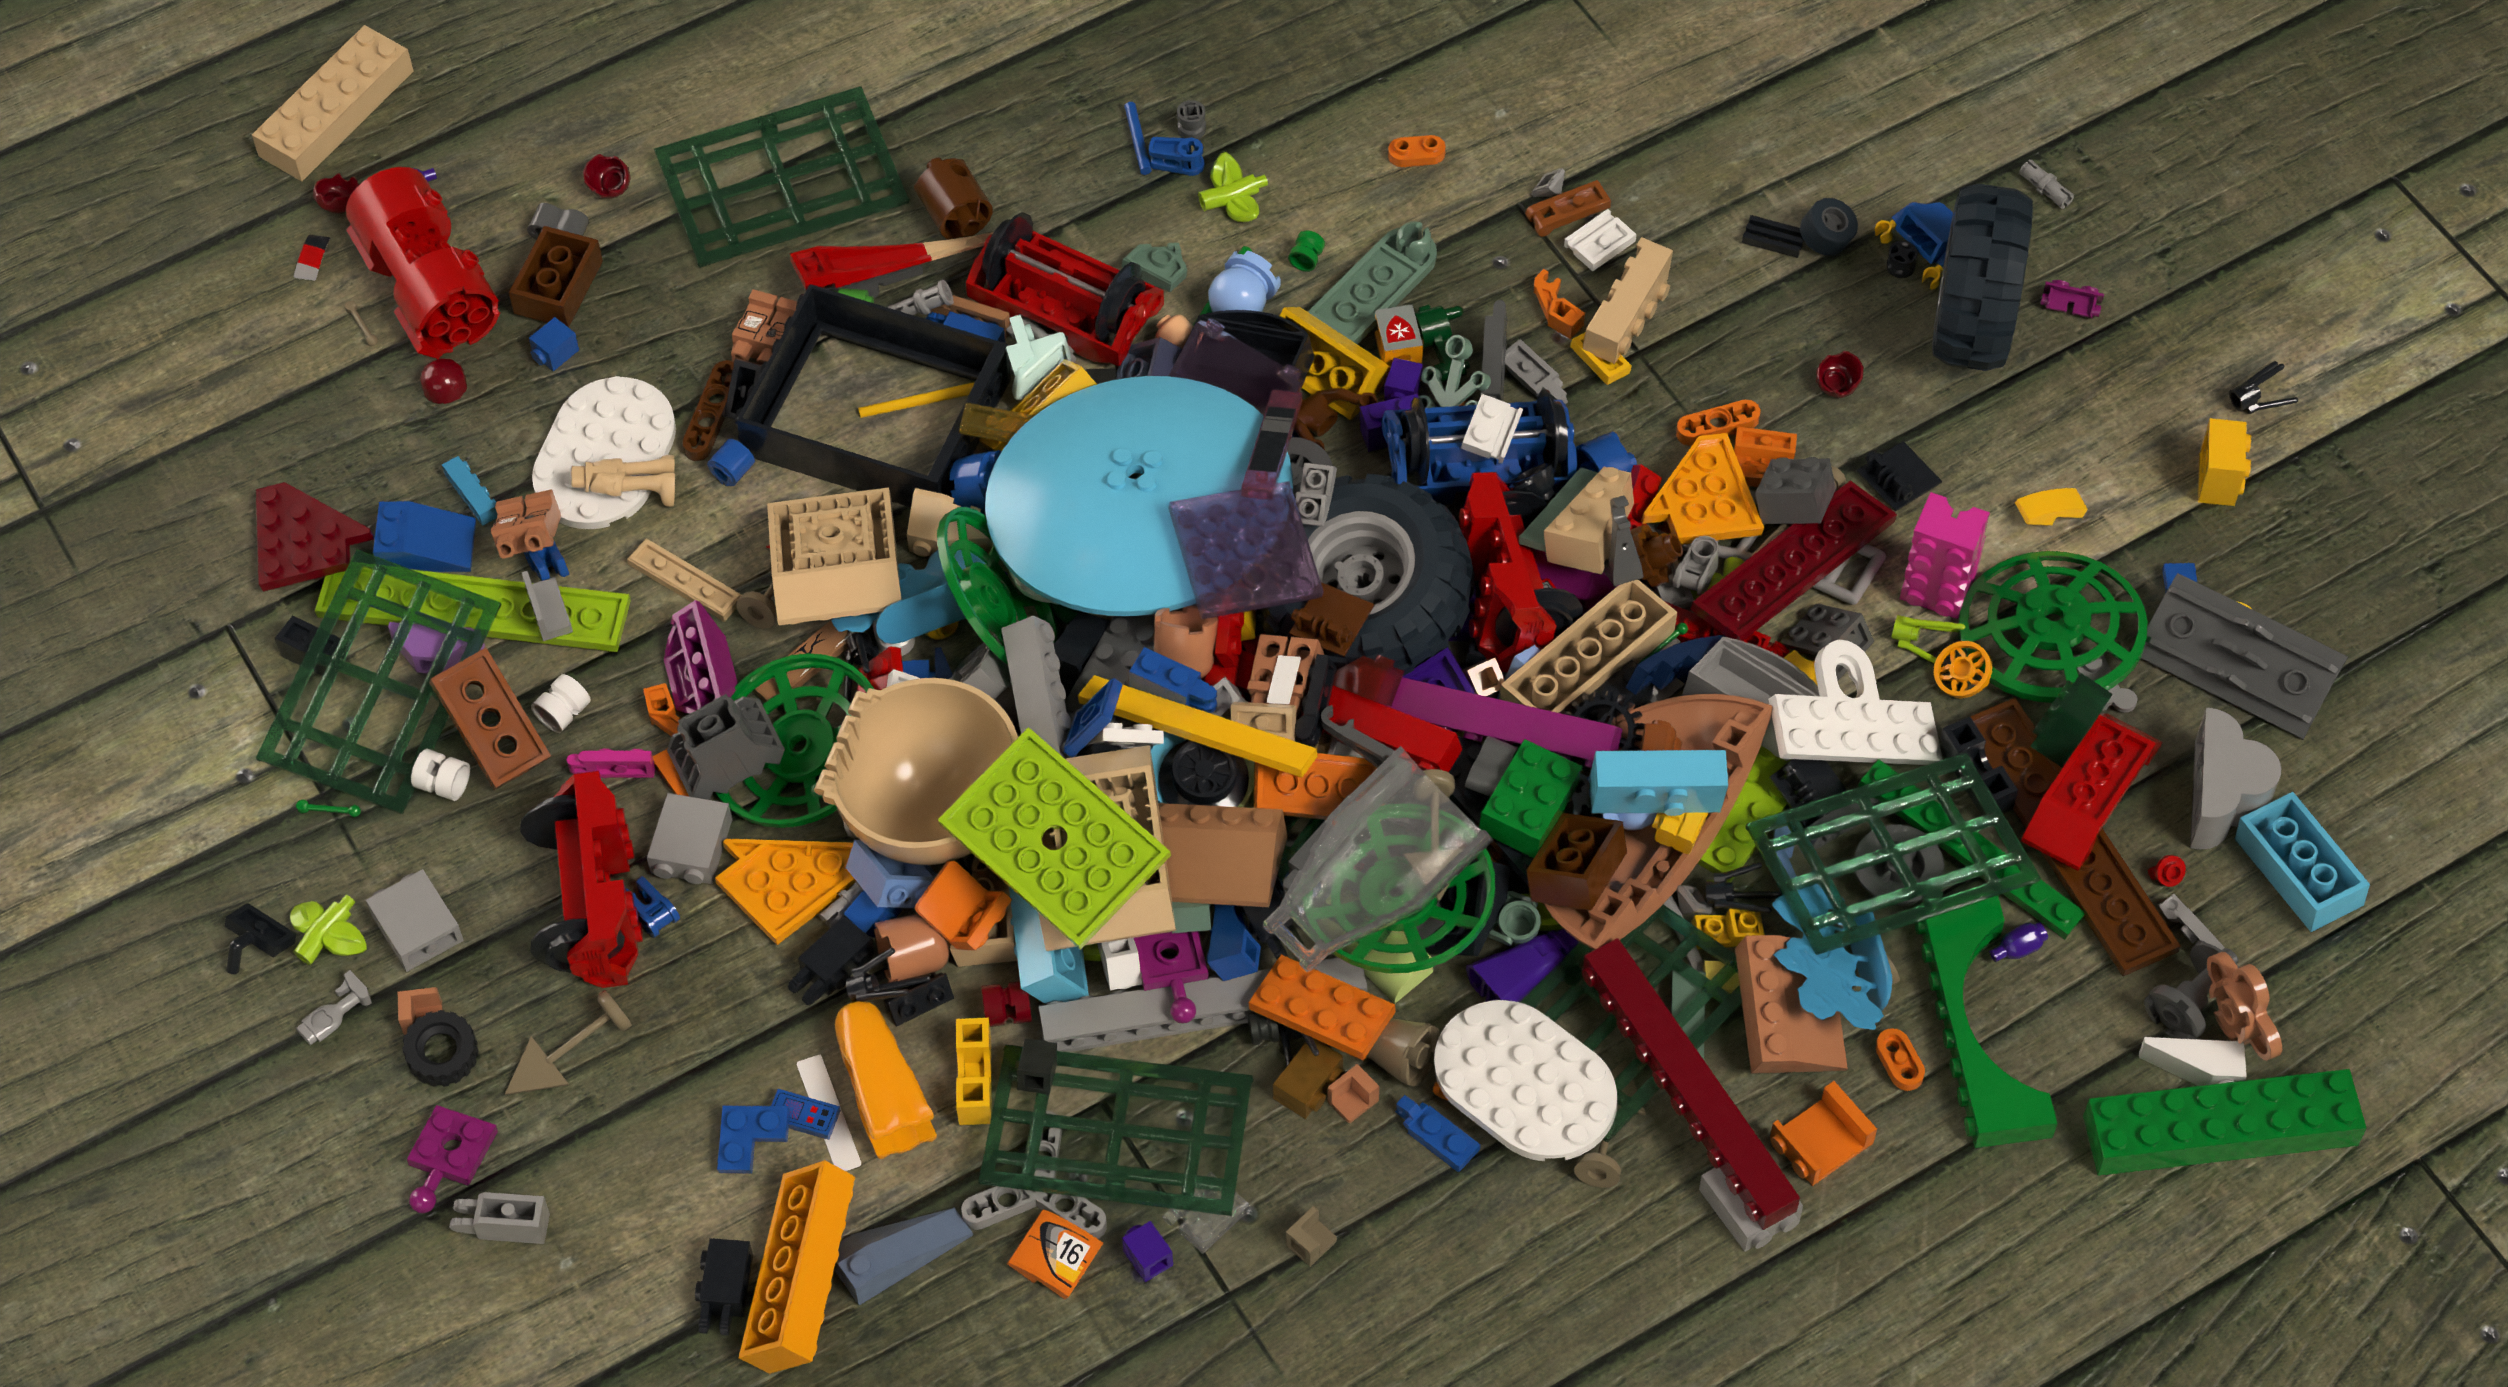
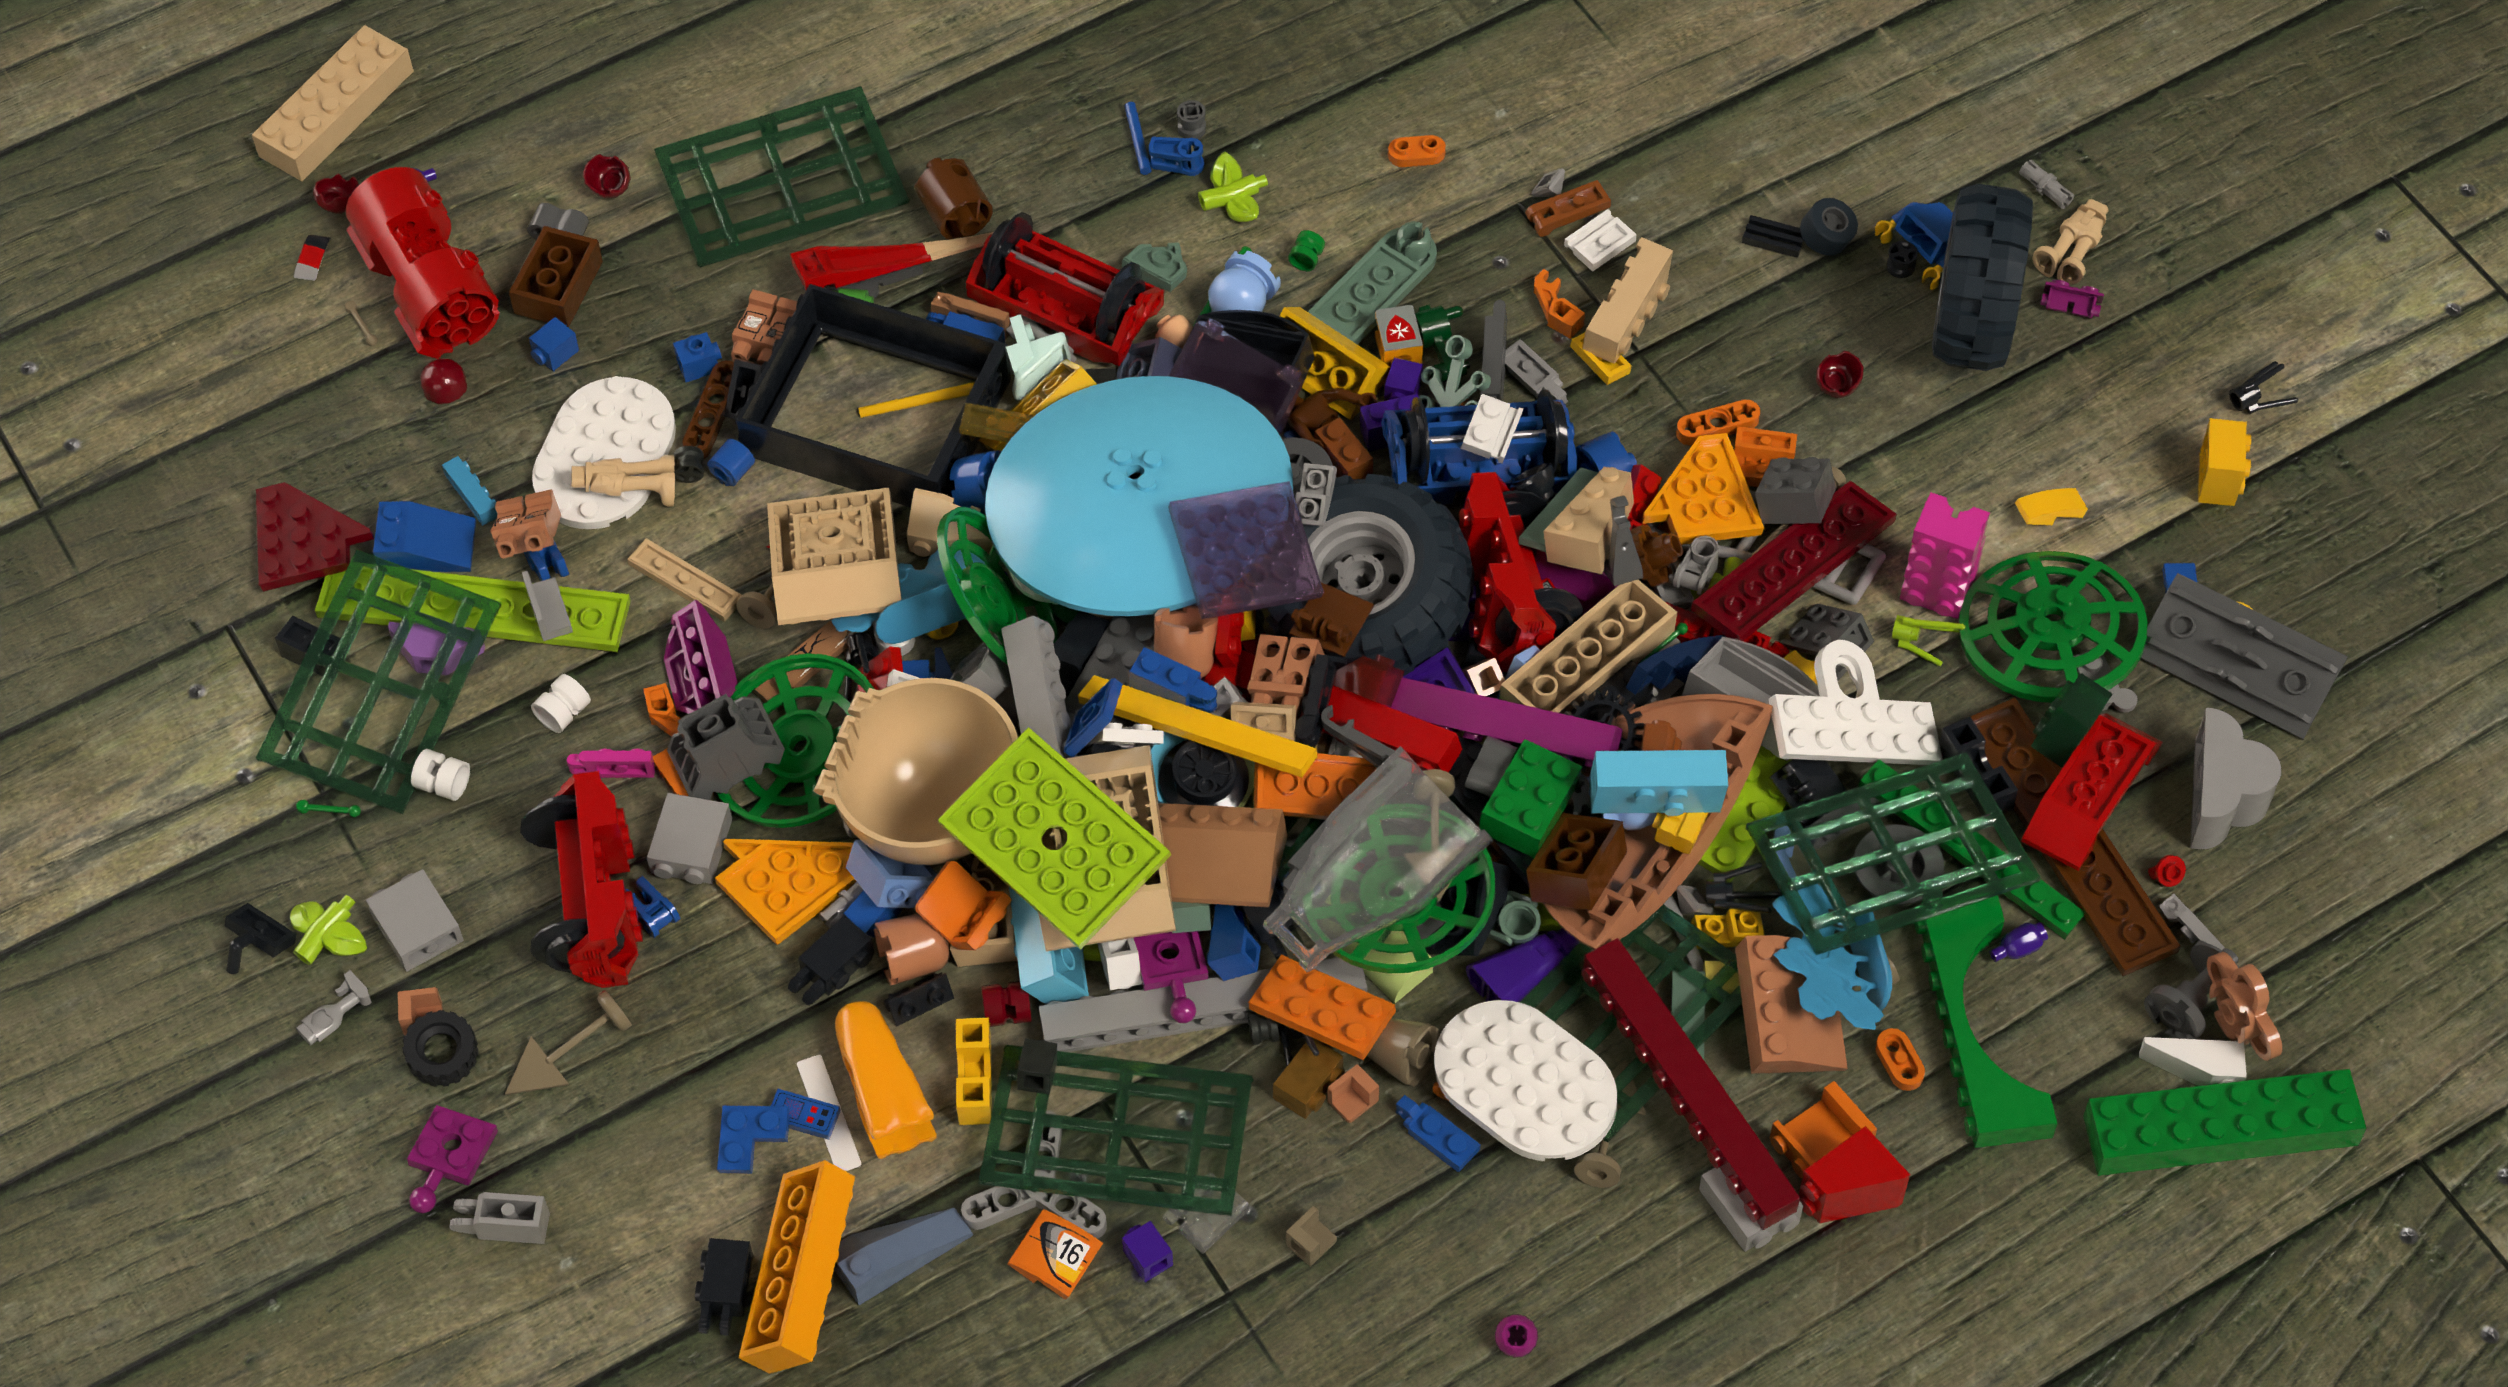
(496, 698): dark orange brick -> none
(688, 464): none -> pearl dark grey wheel
(696, 356): none -> blue brick
(866, 987): black plant -> none
(926, 300): light grey pin -> none
(1271, 445): tile -> none
(1283, 679): white sticker -> none
(1345, 450): none -> dark orange brick
(1516, 1335): none -> magenta piece
(1853, 1180): none -> red slope
(1898, 475): black hinge -> none
(1963, 669): light orange wheel -> none
(2080, 229): none -> tan piece
(2302, 861): medium azure brick -> none

